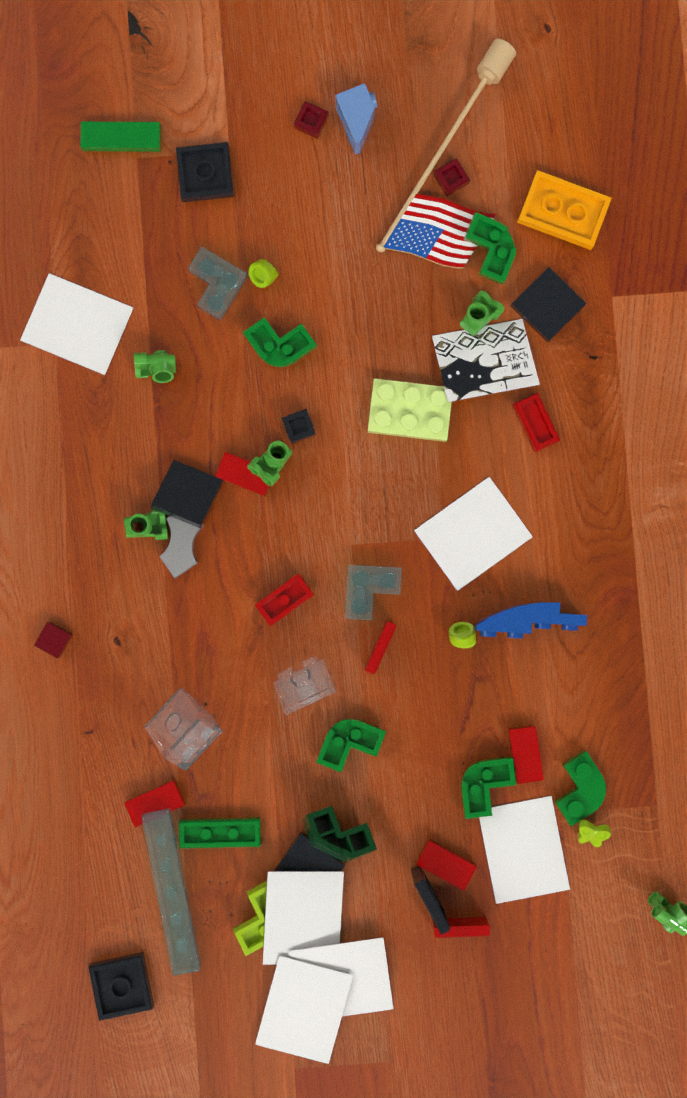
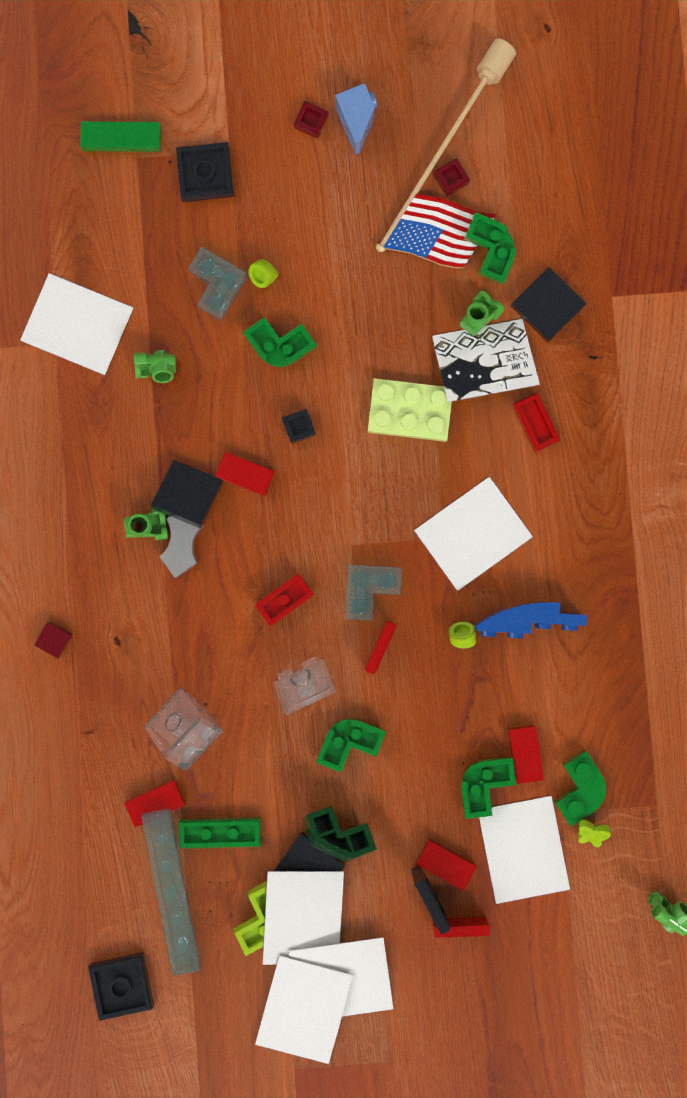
(269, 467): bright green plate -> none
(564, 210): light orange plate -> none

